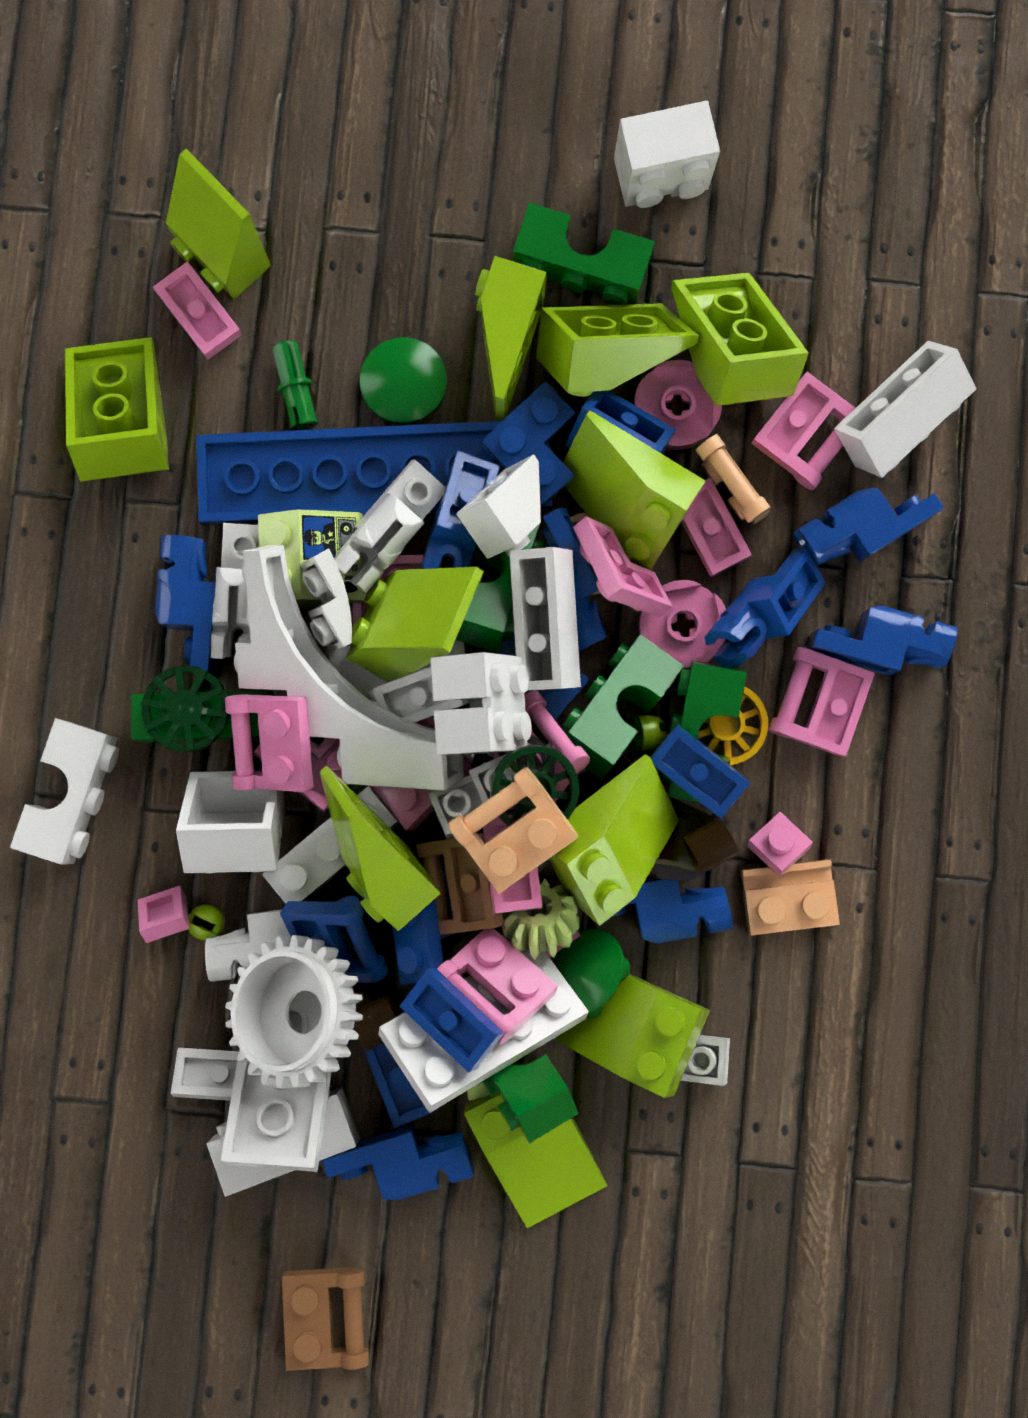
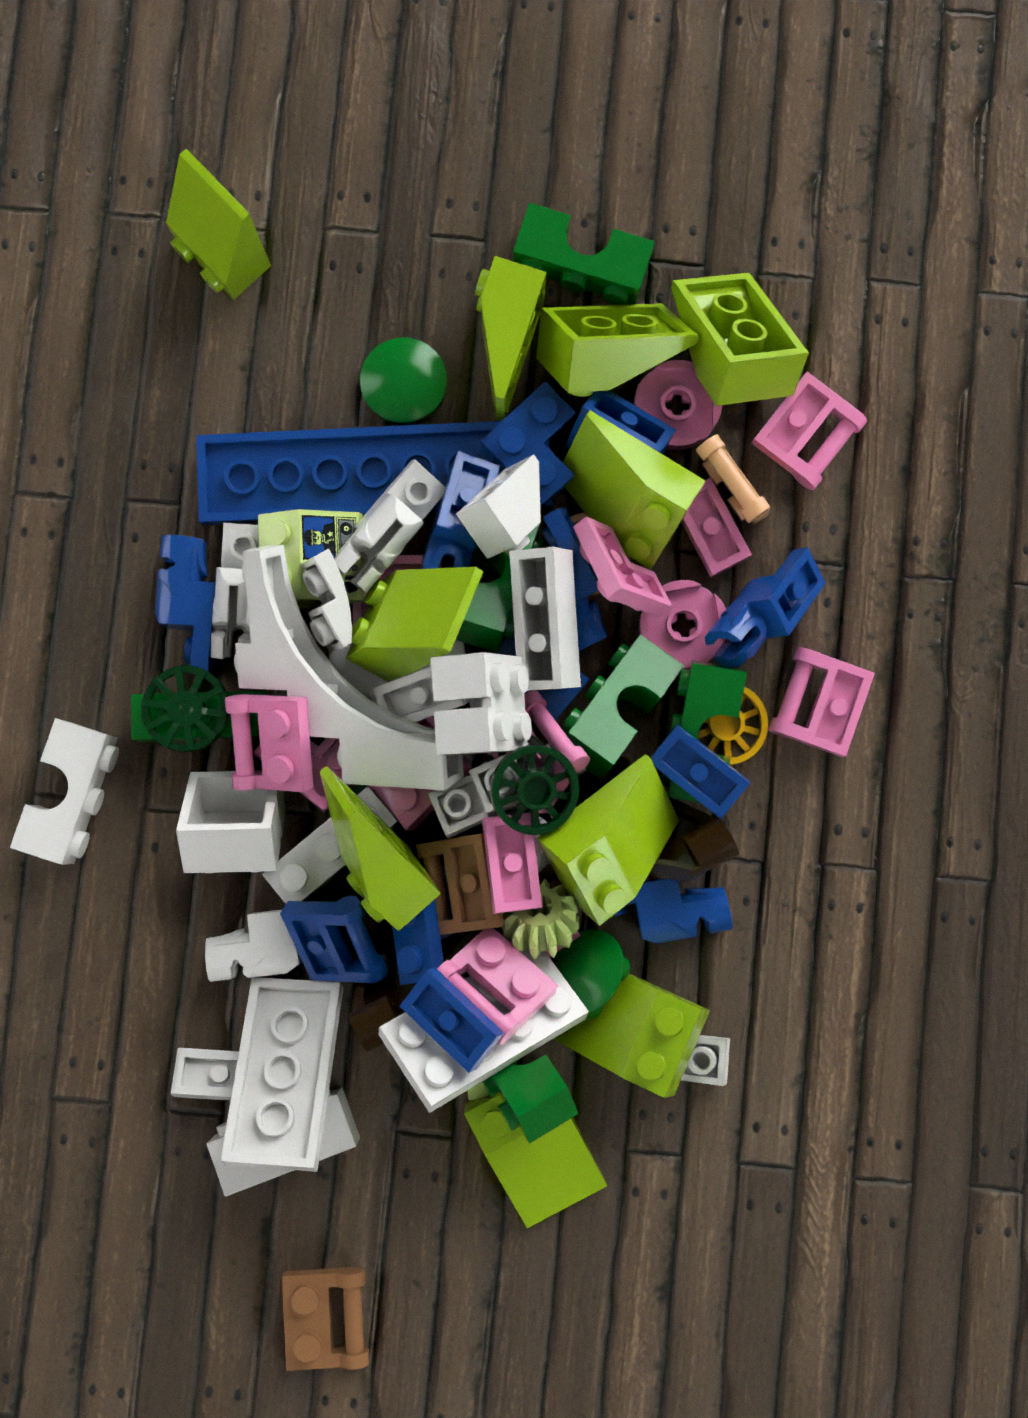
(114, 410): lime slope -> none
(163, 914): bright pink plate -> none
(197, 310): bright pink plate -> none
(208, 913): lime hinge -> none
(262, 1011): white gear -> none
(294, 385): green axle -> none
(397, 1093): blue plate -> none
(402, 1163): blue plate -> none
(521, 844): light nougat plate -> none
(649, 732): lime hinge -> none
(666, 154): white piece -> none
(779, 844): bright pink plate -> none
(794, 901): light nougat plate -> none
(863, 524): blue plate -> none
(885, 639): blue plate -> none
(905, 408): white brick -> none

